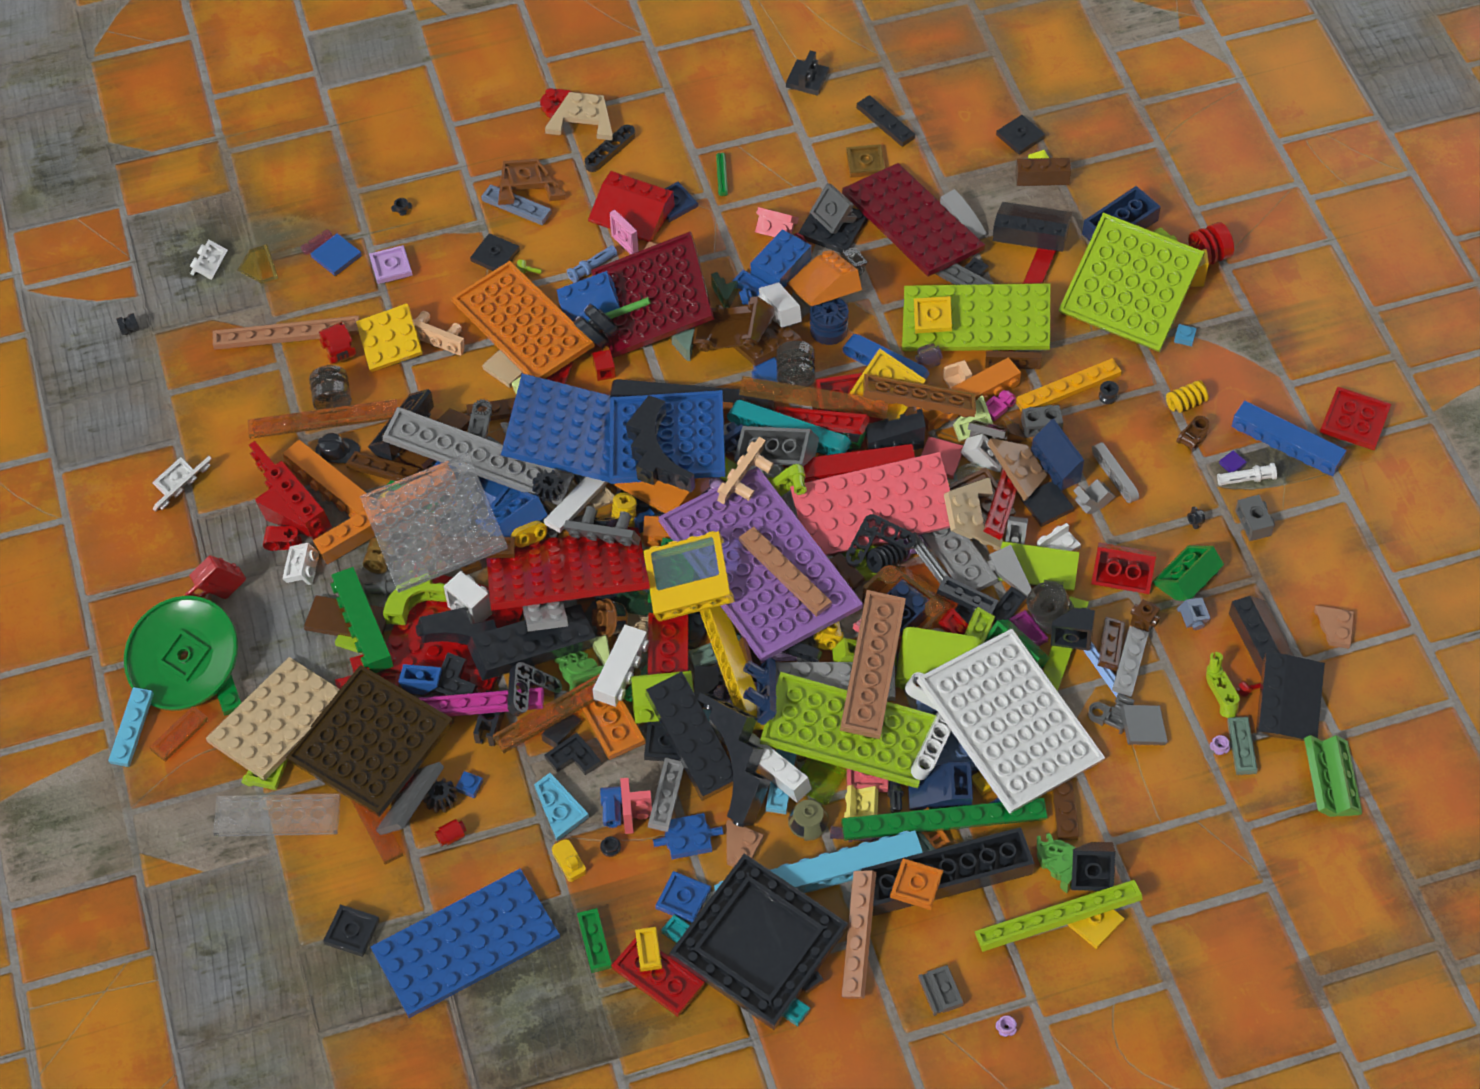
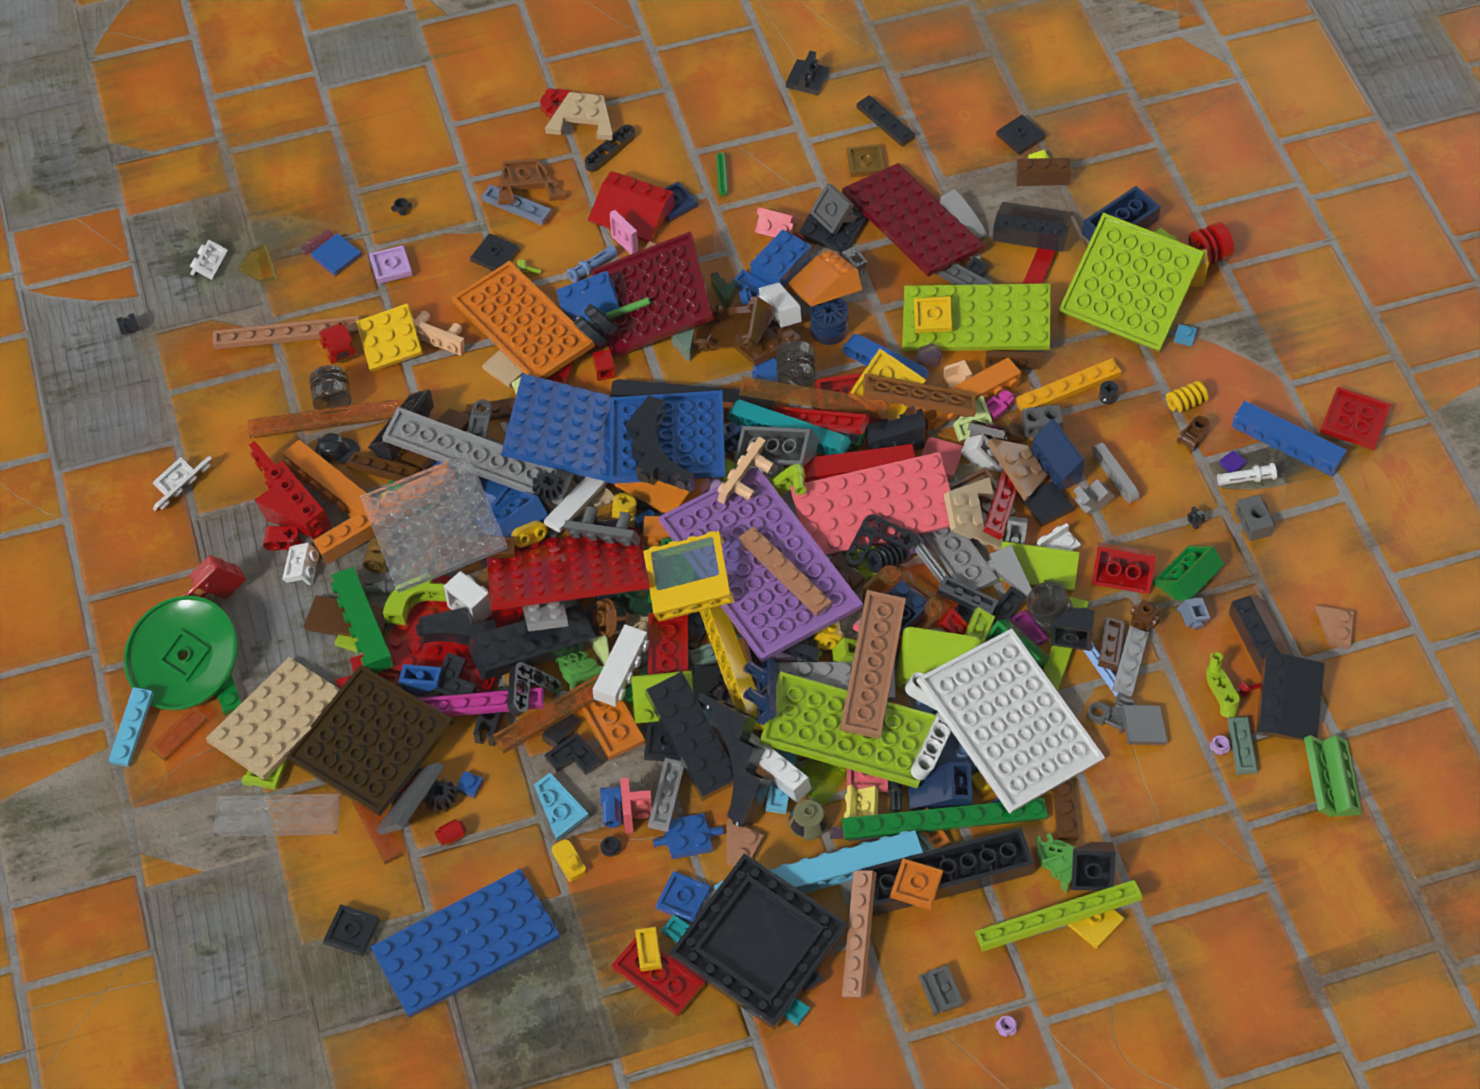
(594, 940): green plate -> none

